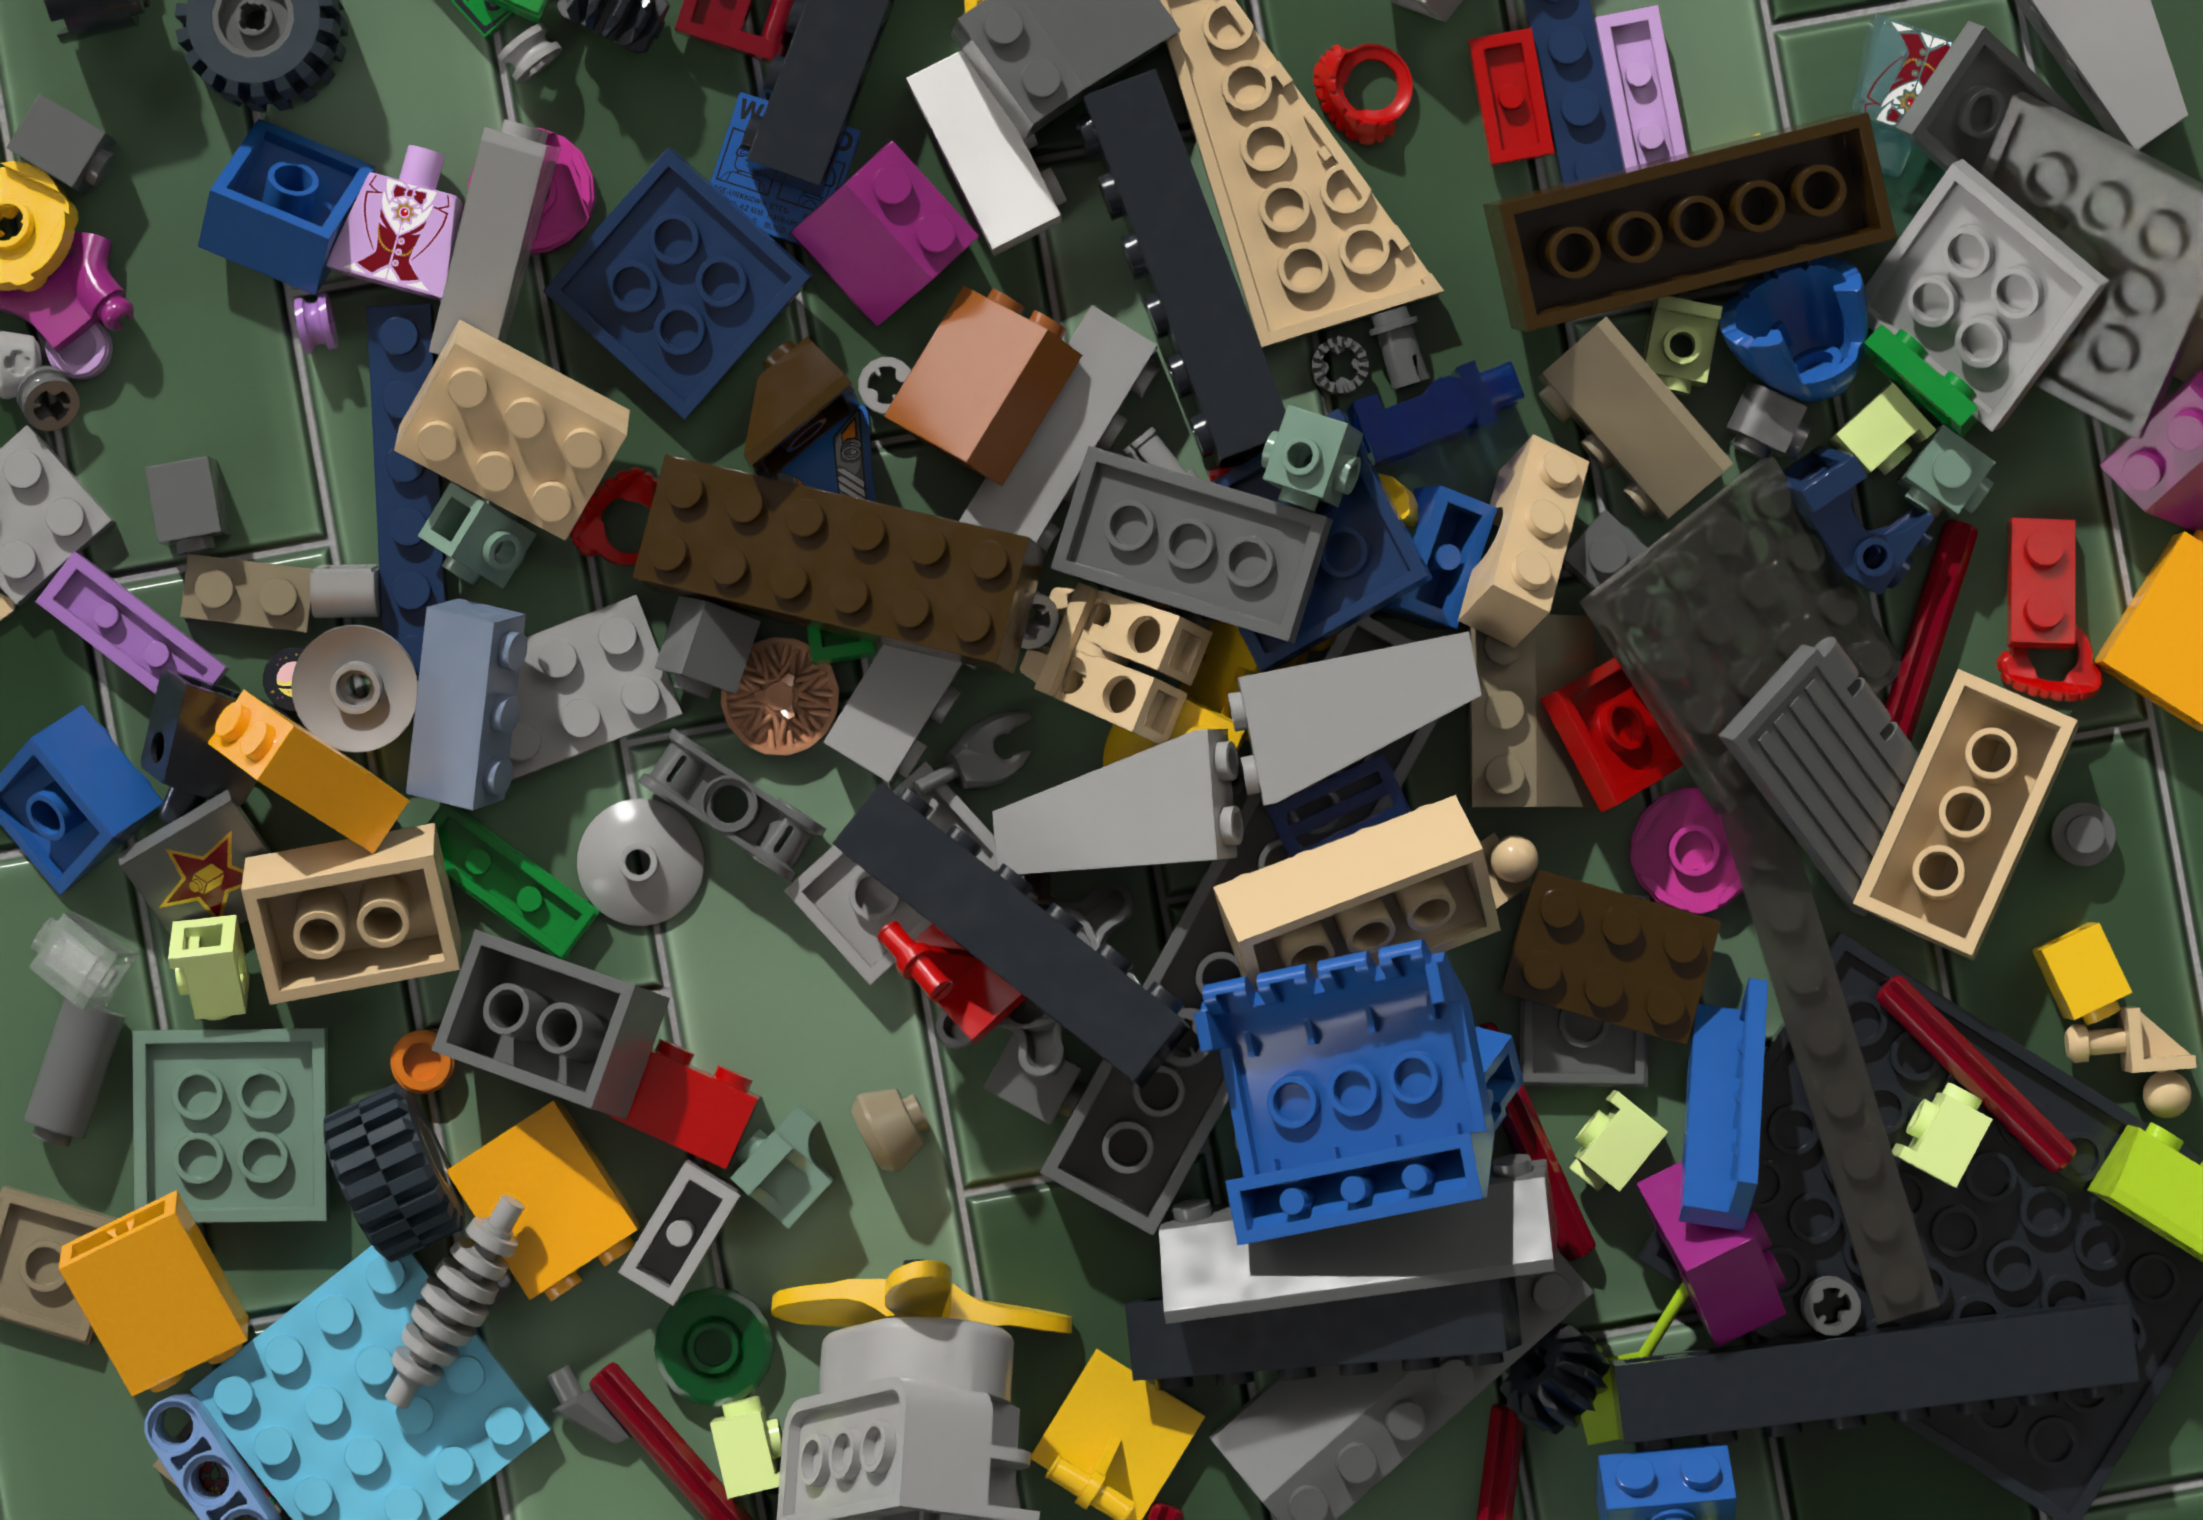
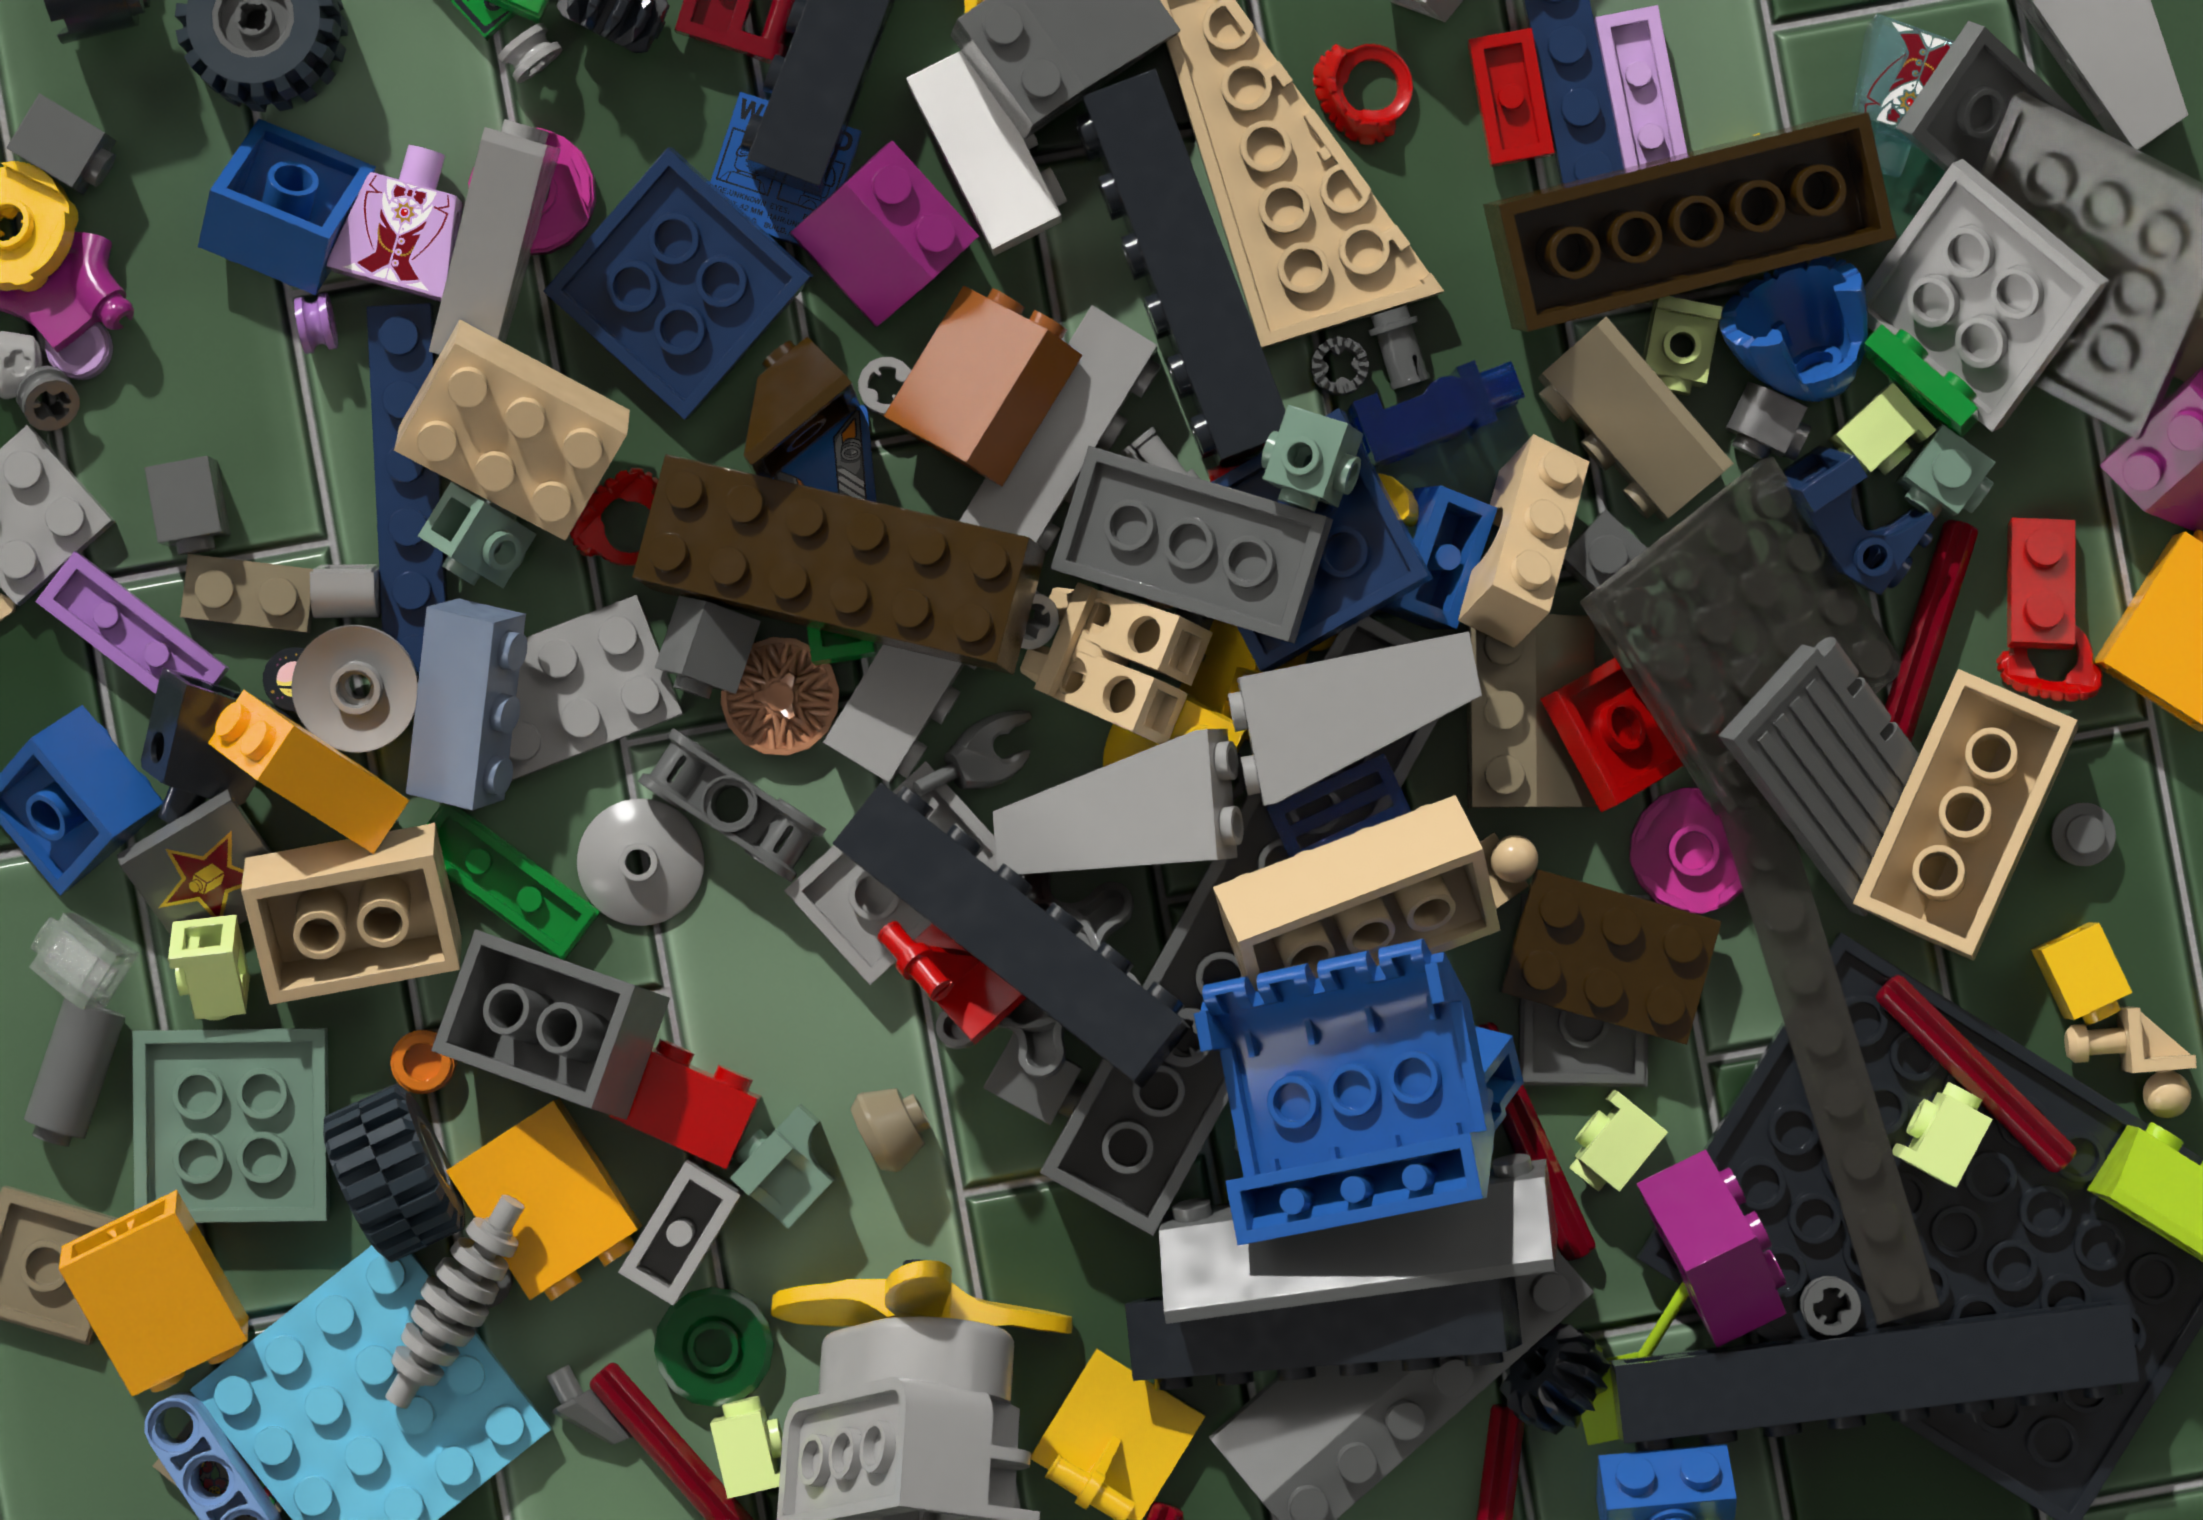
(1724, 1111): blue fence -> none

